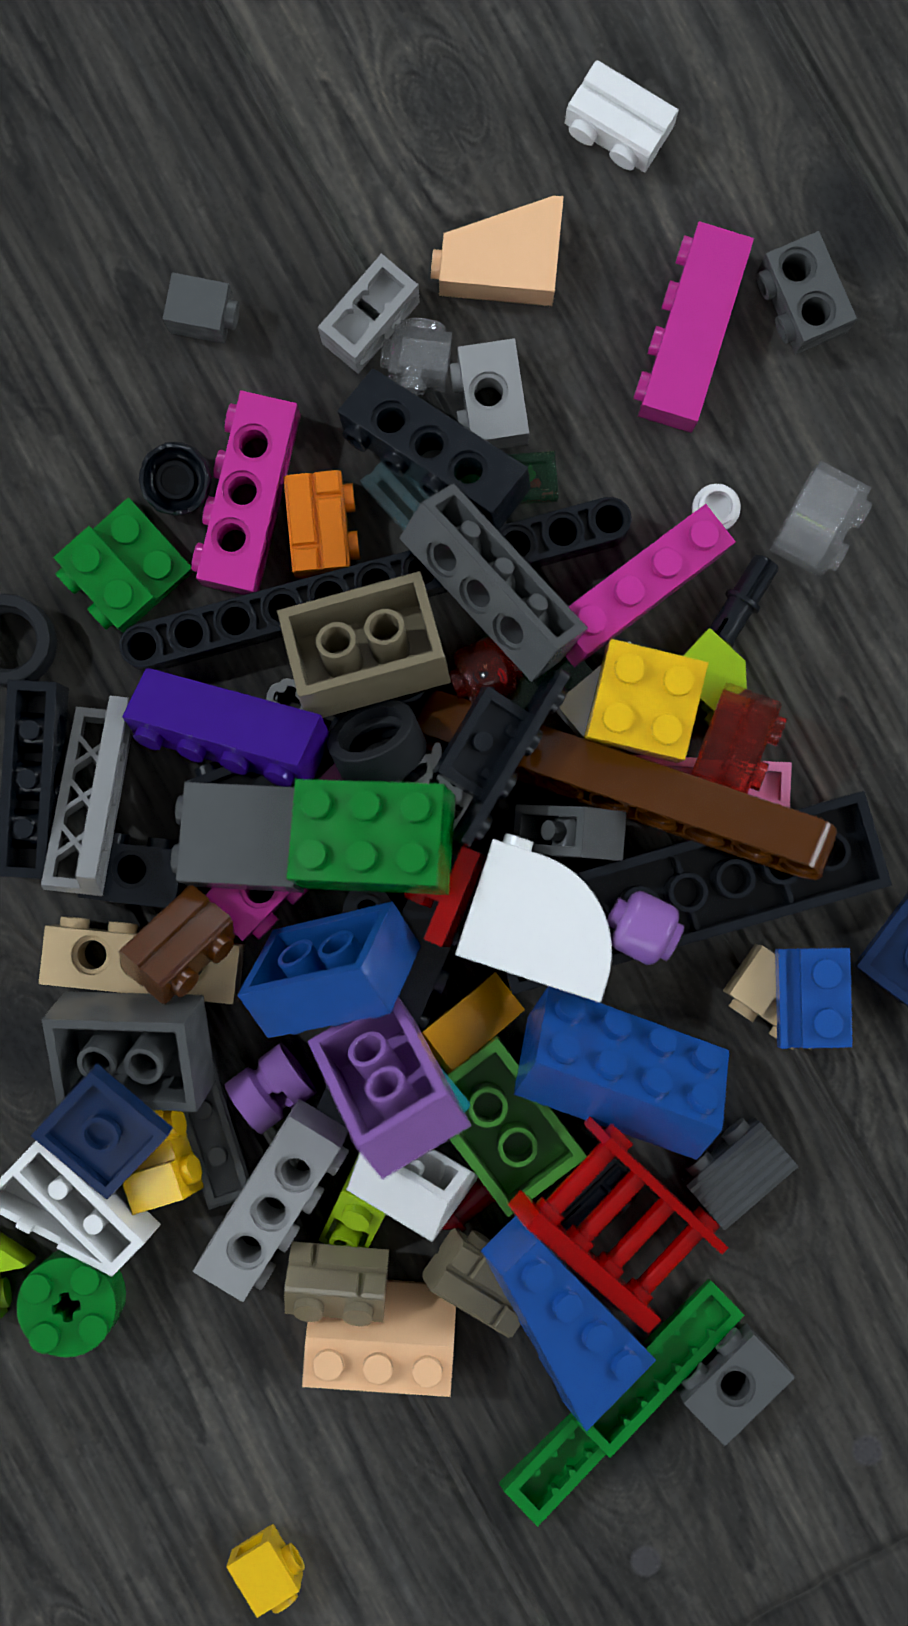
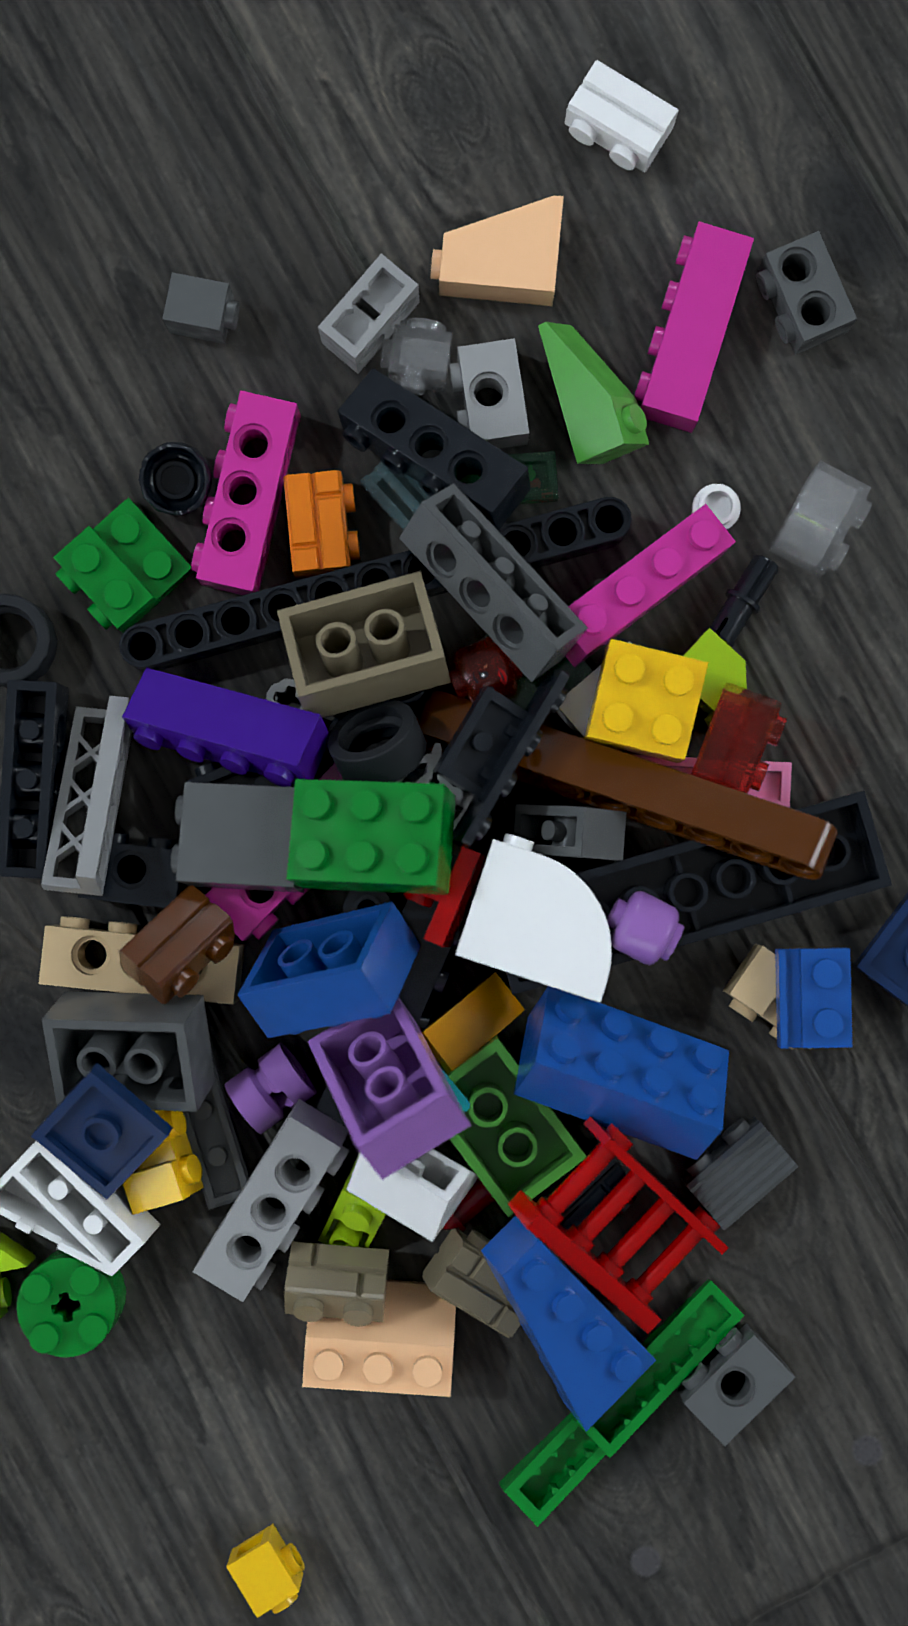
(594, 402): none -> bright green slope

